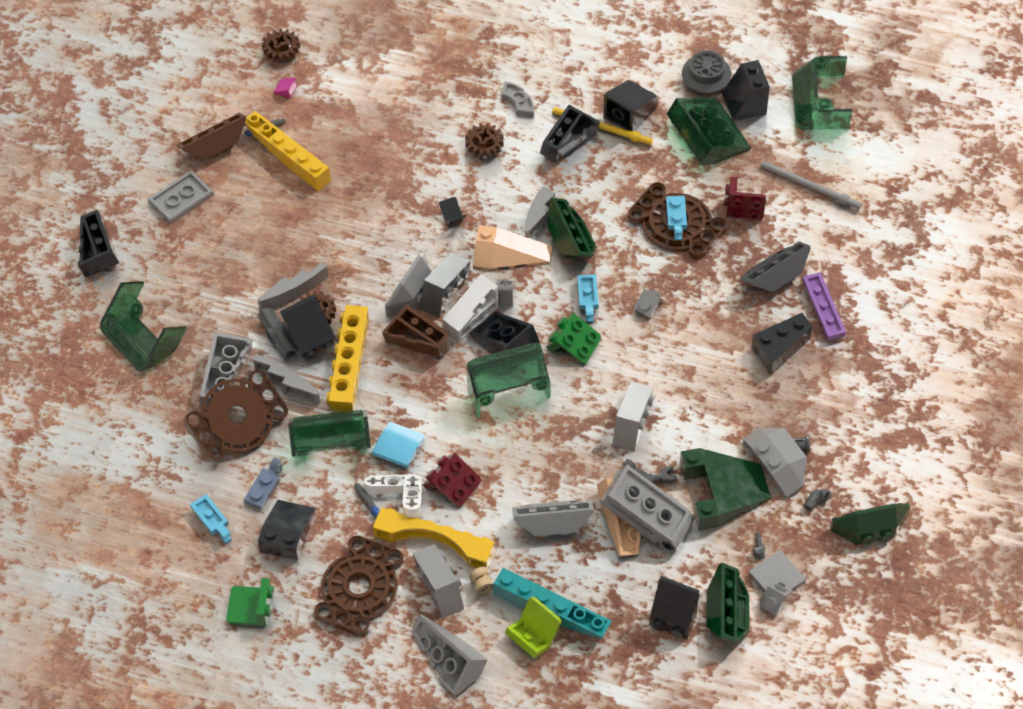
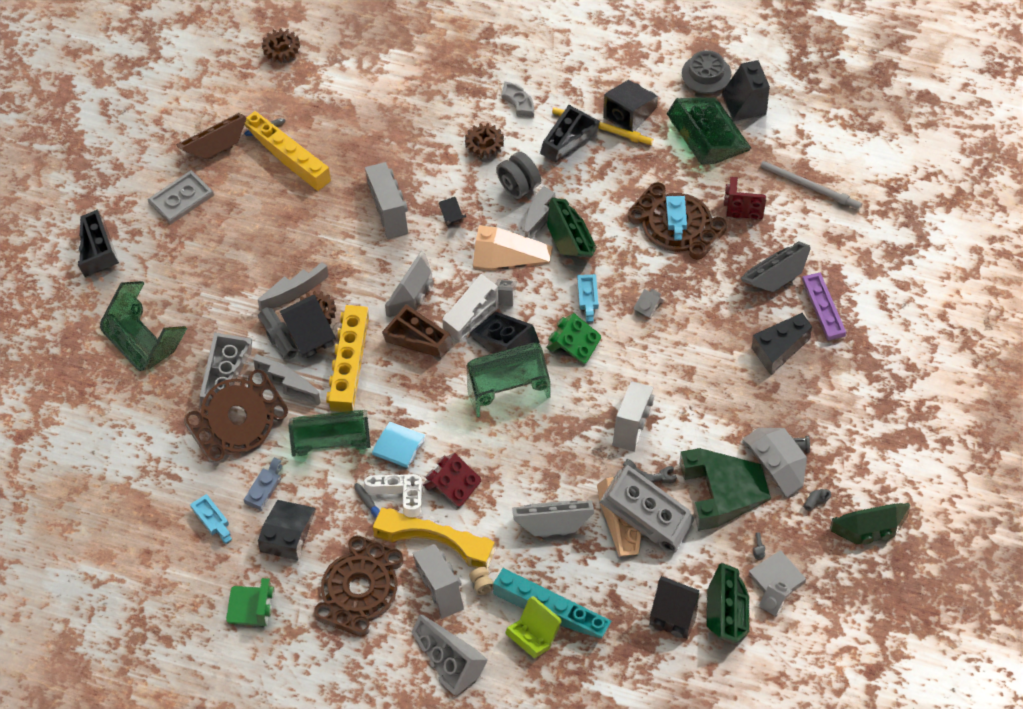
(286, 87): dark pink slope -> none
(387, 199): none -> light grey wedge
(444, 283): wedge -> none
(518, 175): none -> dark grey wheel
(816, 112): clear green windscreen -> none

